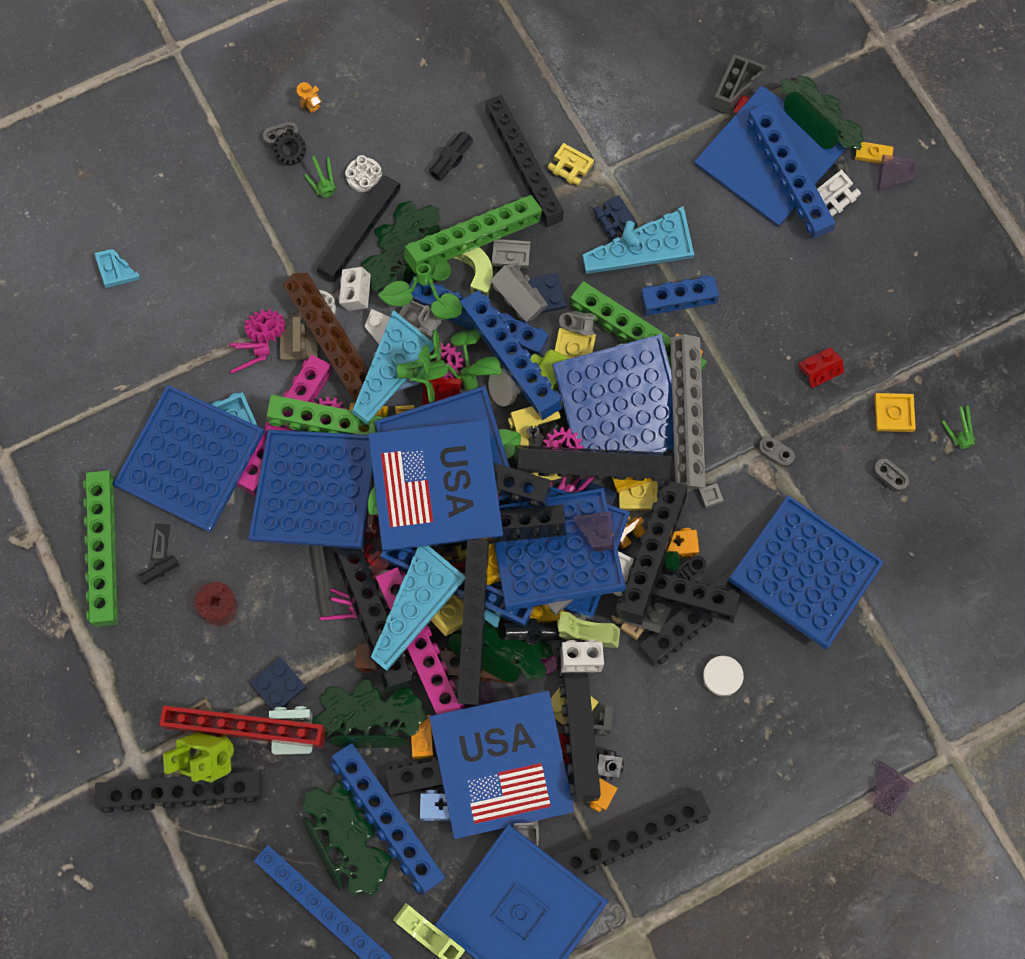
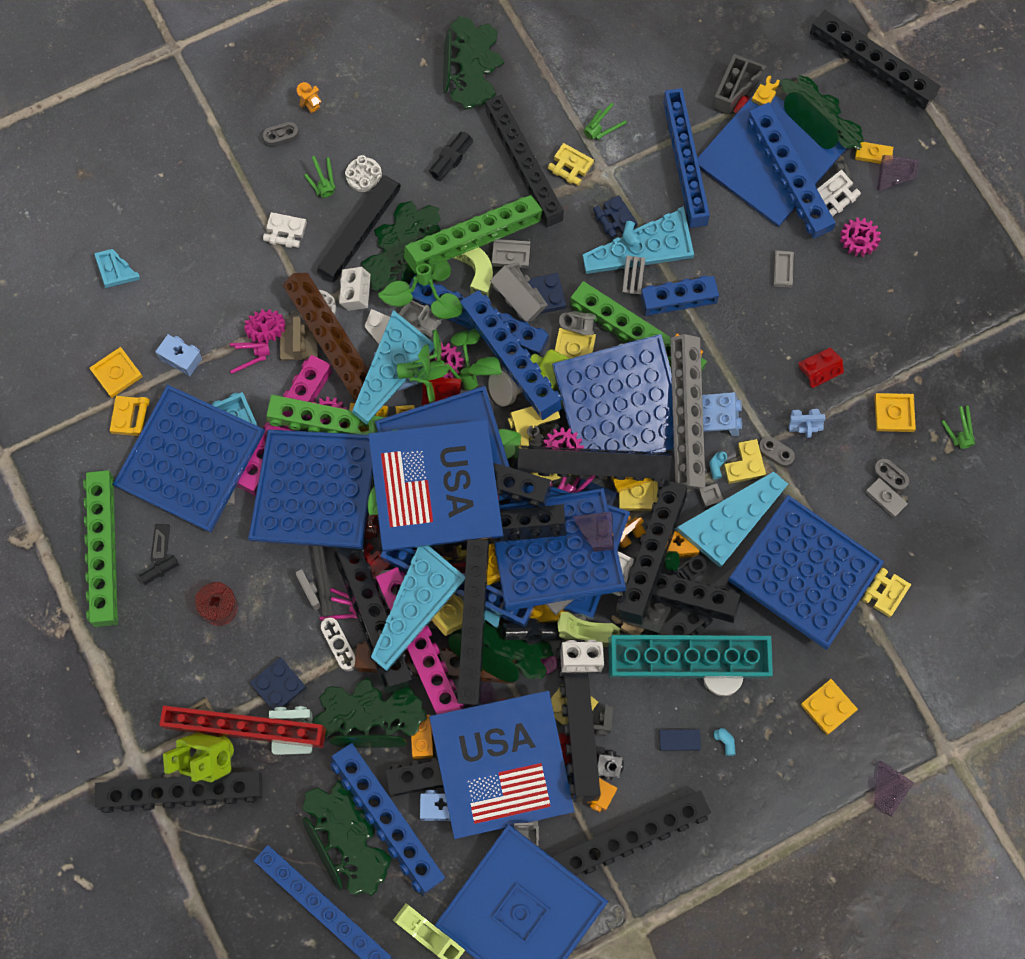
(116, 372): none -> yellow plate
(123, 415): none -> yellow plate
(183, 362): none -> light blue brick
(285, 225): none -> white plate
(289, 137): black tyre -> none
(309, 589): none -> light grey plate
(327, 634): none -> white beam
(474, 60): none -> dark green plant
(593, 129): none -> bright green plant
(640, 275): none -> light grey tile
(680, 740): none -> dark blue tile
(686, 158): none -> blue brick
(689, 656): none -> teal brick
(715, 464): none -> medium azure arm
(722, 413): none -> light blue bracket
(726, 524): none -> medium azure wing
(727, 739): none -> medium azure arm
(749, 467): none -> light yellow plate
(765, 93): none -> yellow plate
(783, 269): none -> light grey tile
(806, 423): none -> light blue hips
(829, 707): none -> yellow plate
(856, 242): none -> dark pink gear
(882, 59): none -> black brick
(886, 497): none -> light grey plate
(892, 594): none -> light yellow plate

